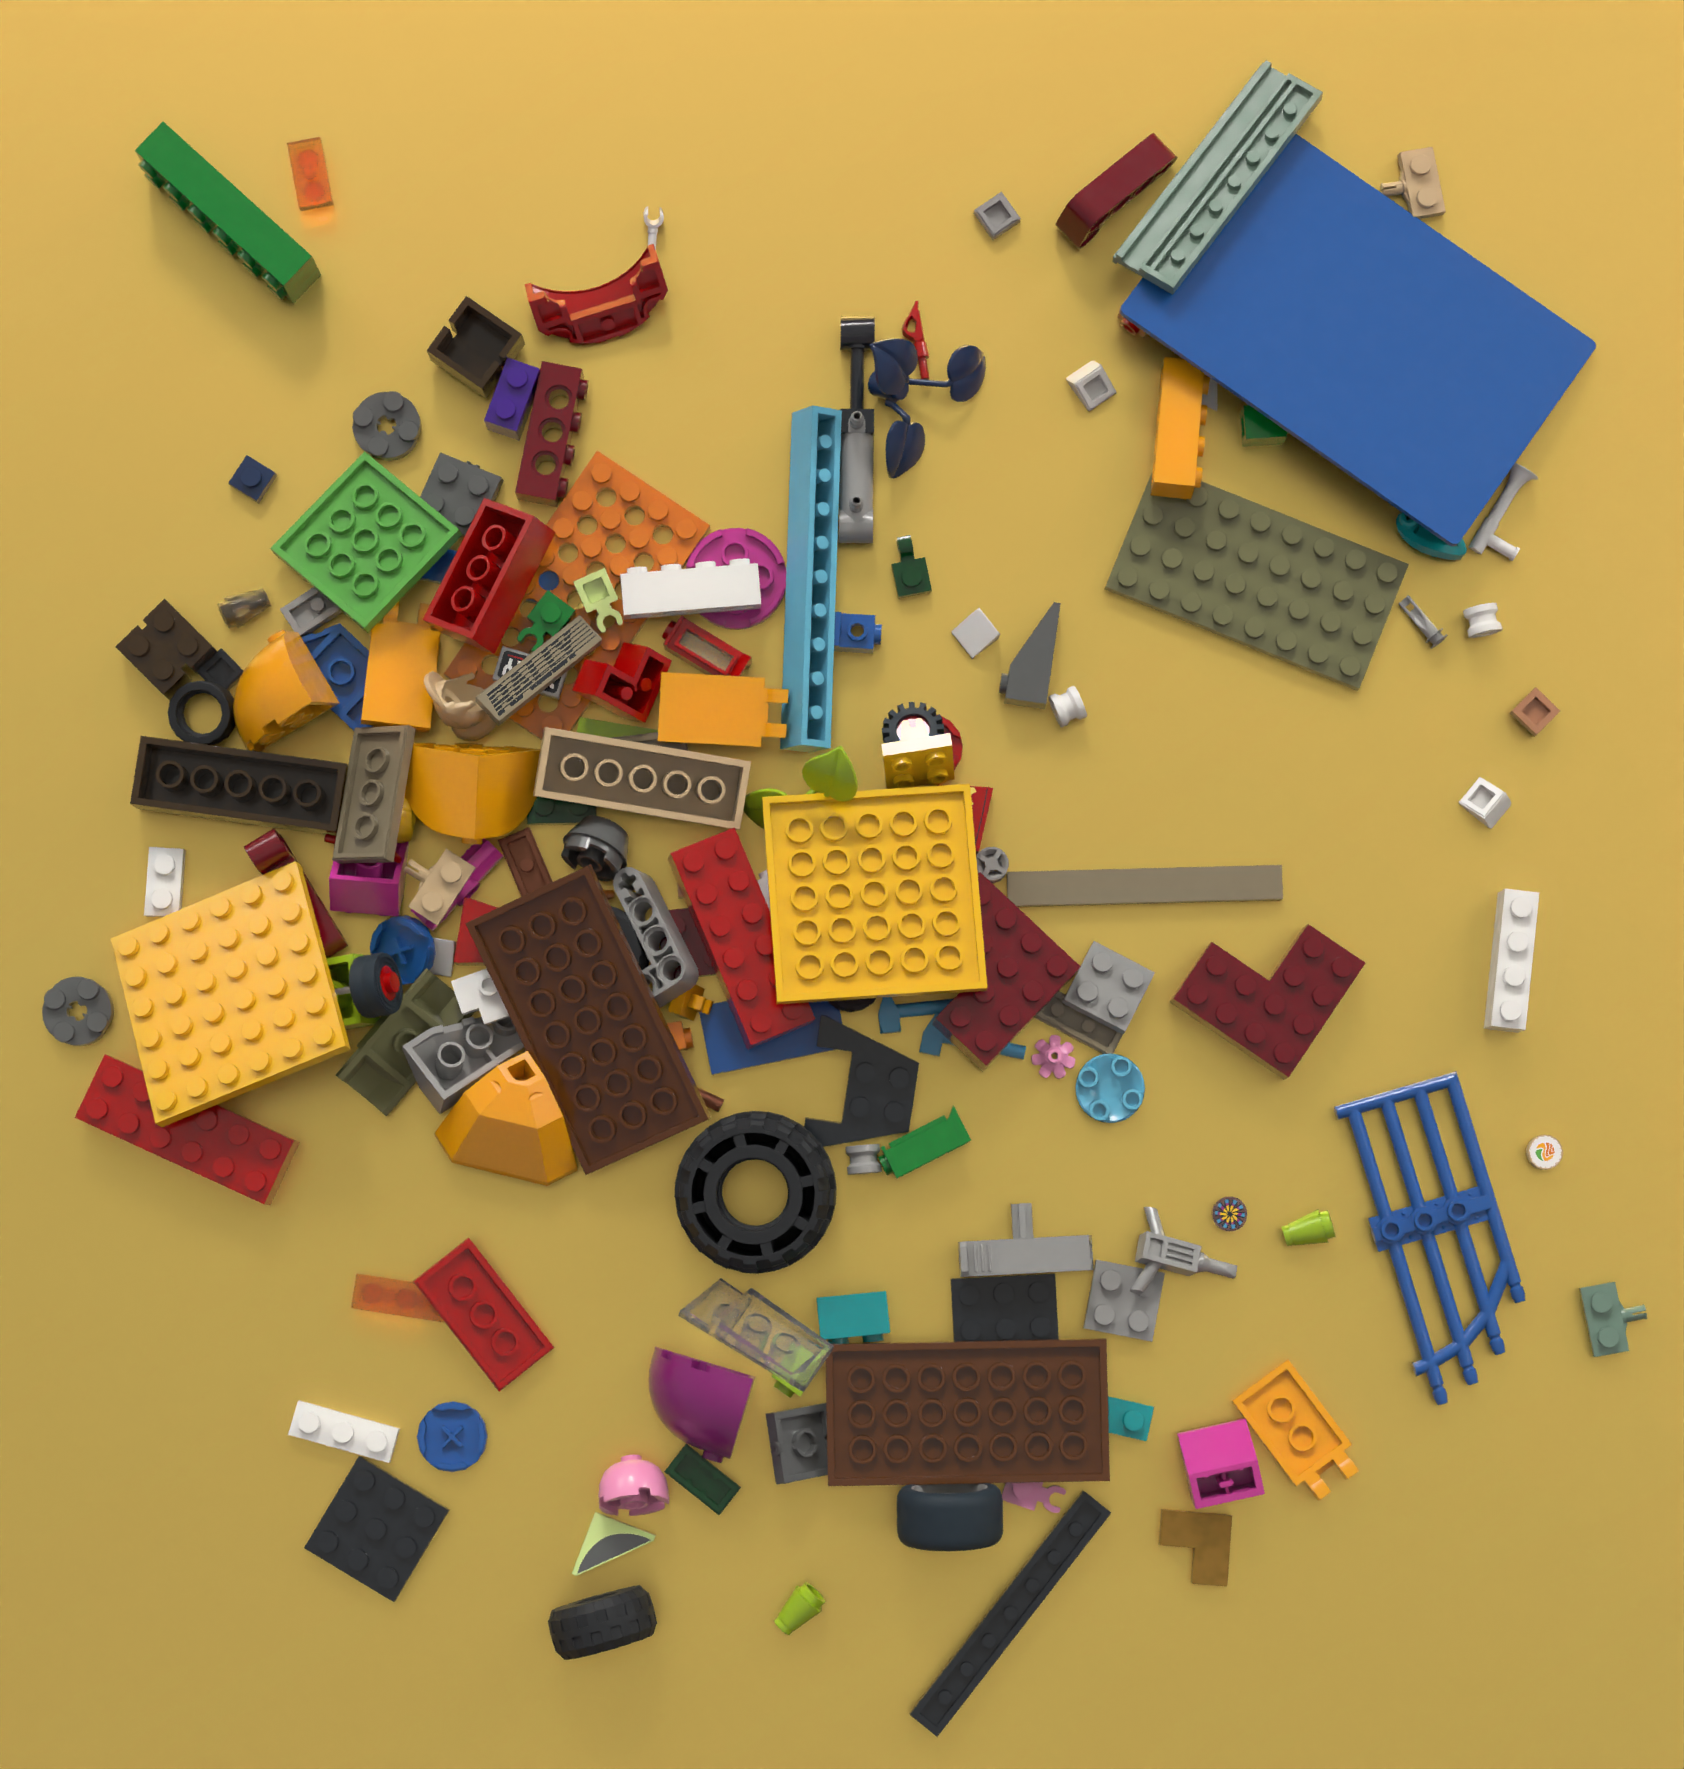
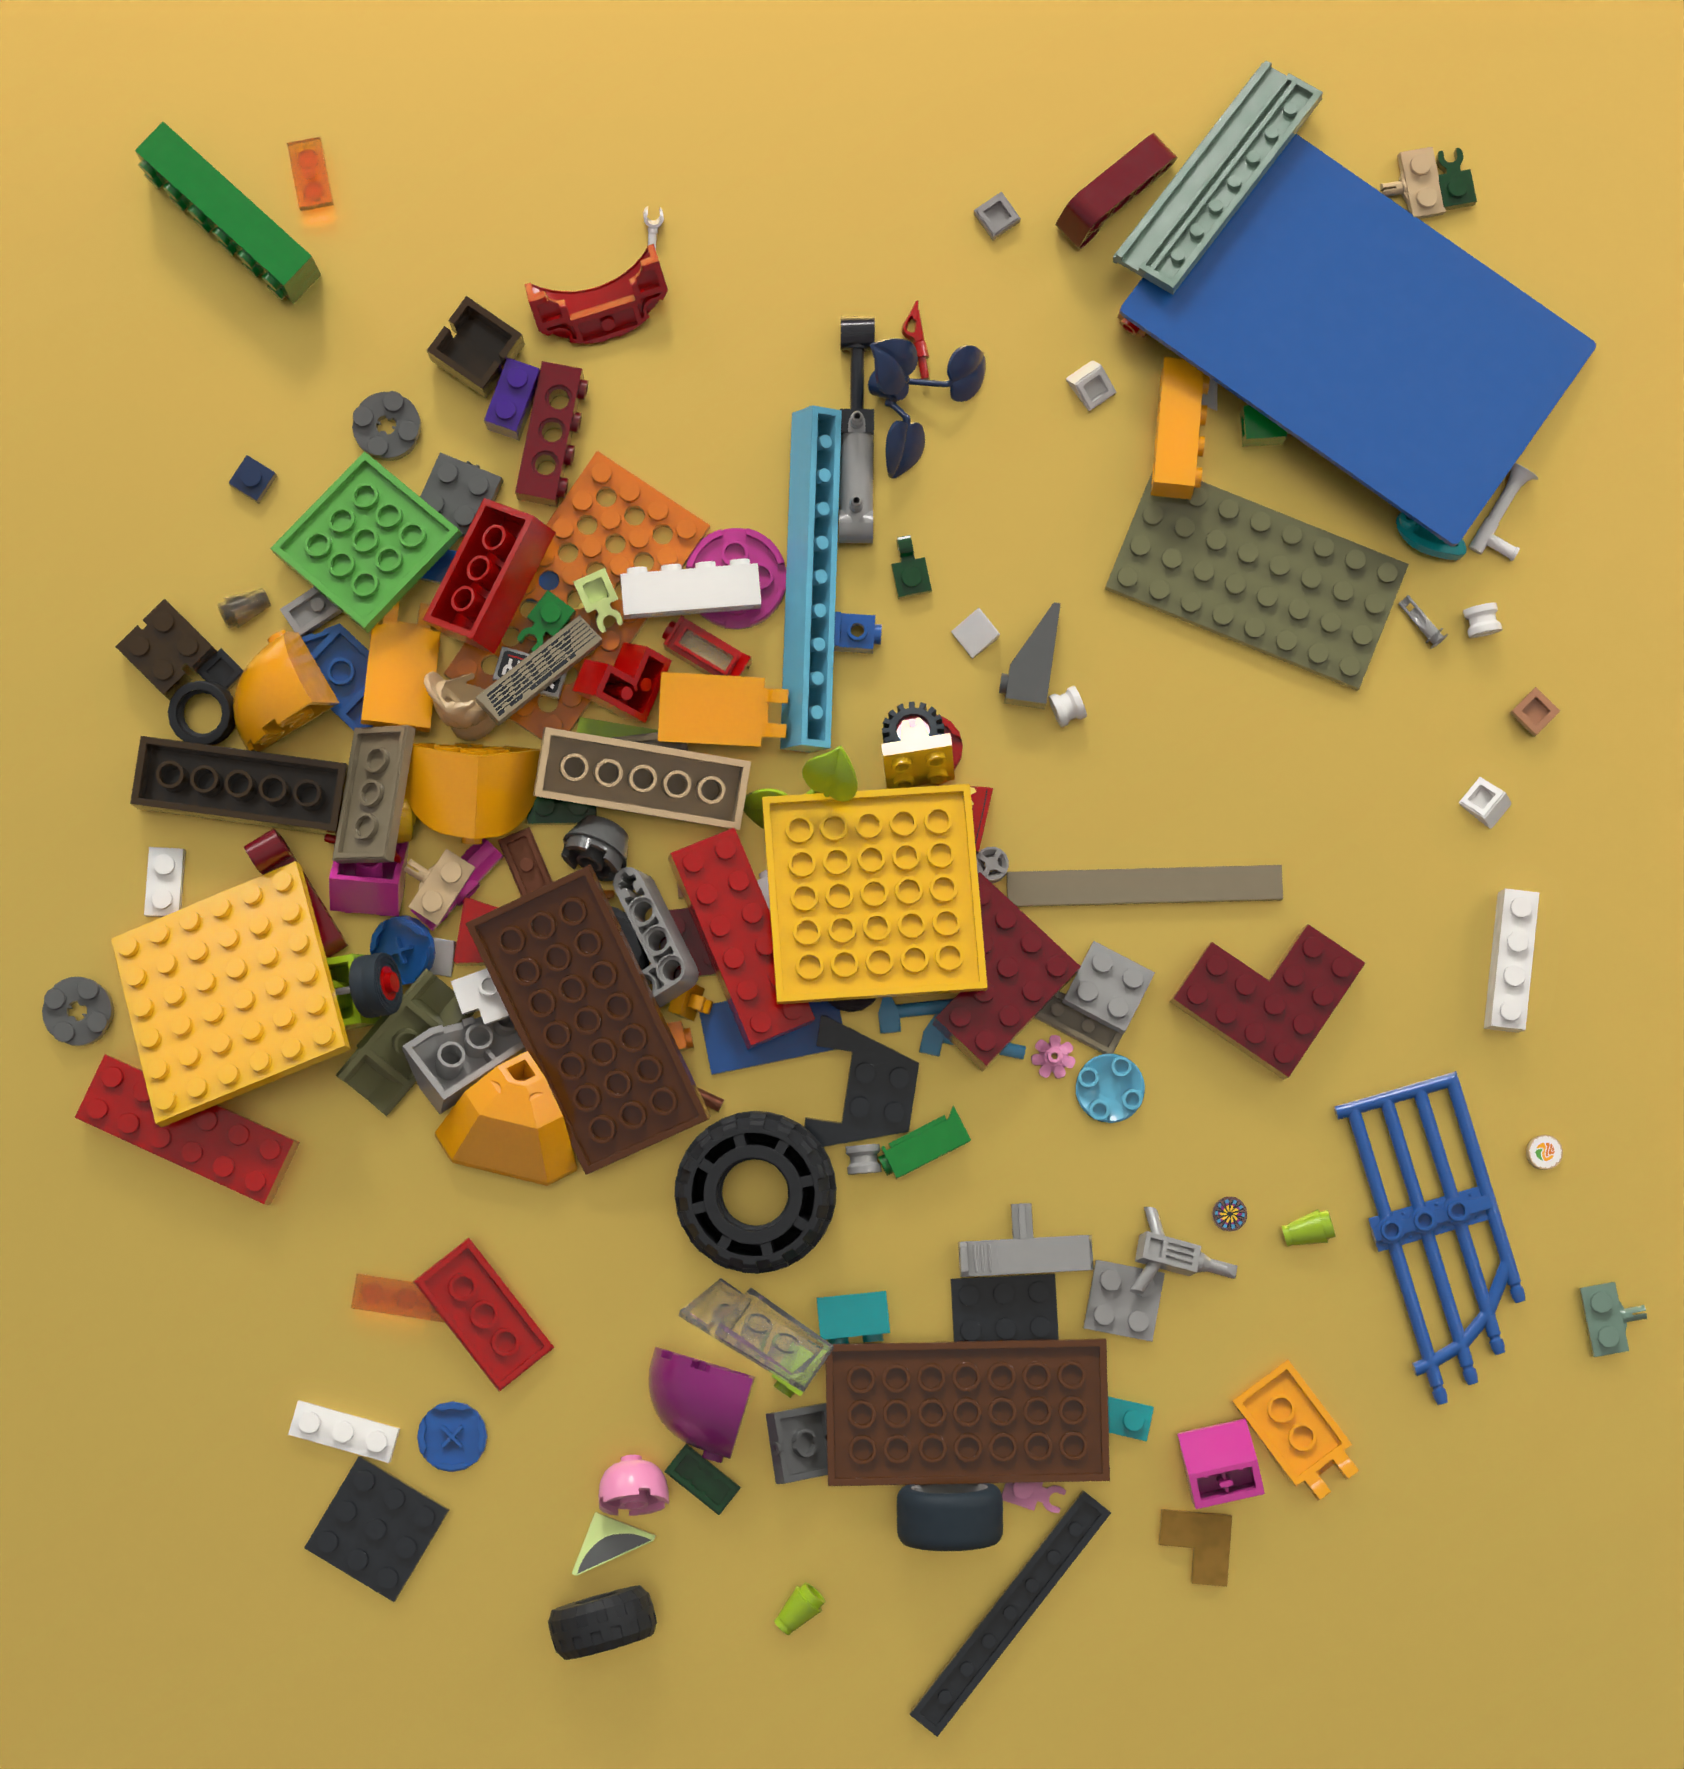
(1455, 185): none -> dark green plate

